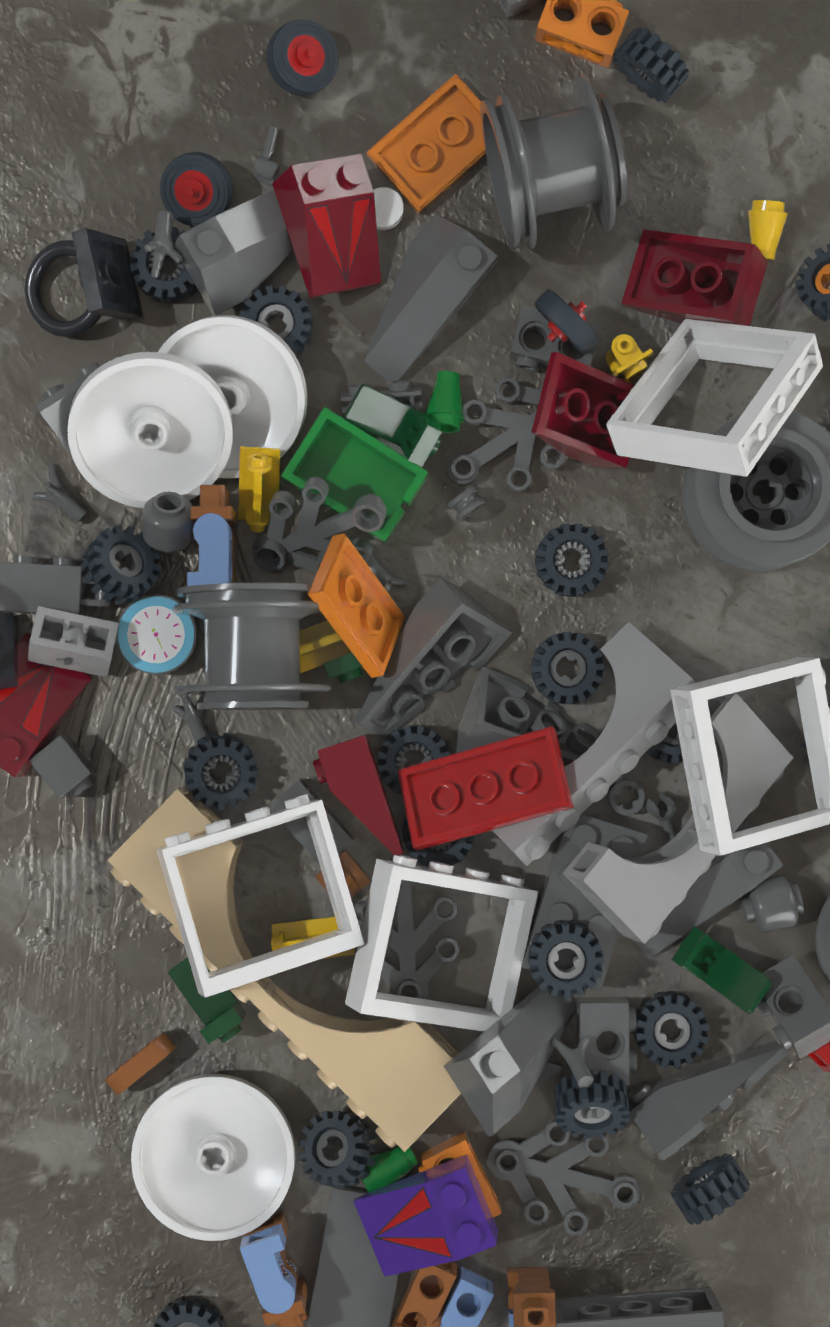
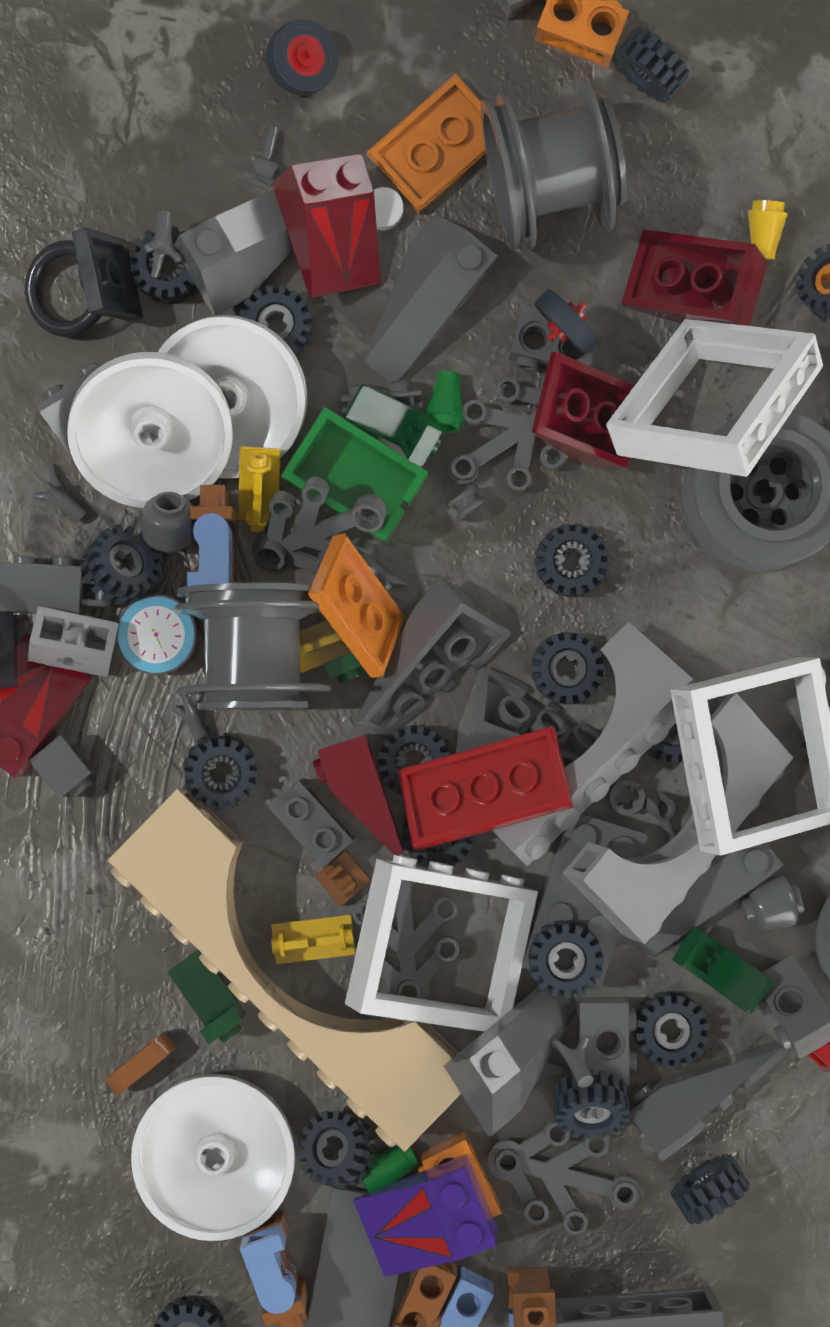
(196, 188): black wheel -> none
(283, 959): white window -> none
(626, 358): yellow hinge -> none

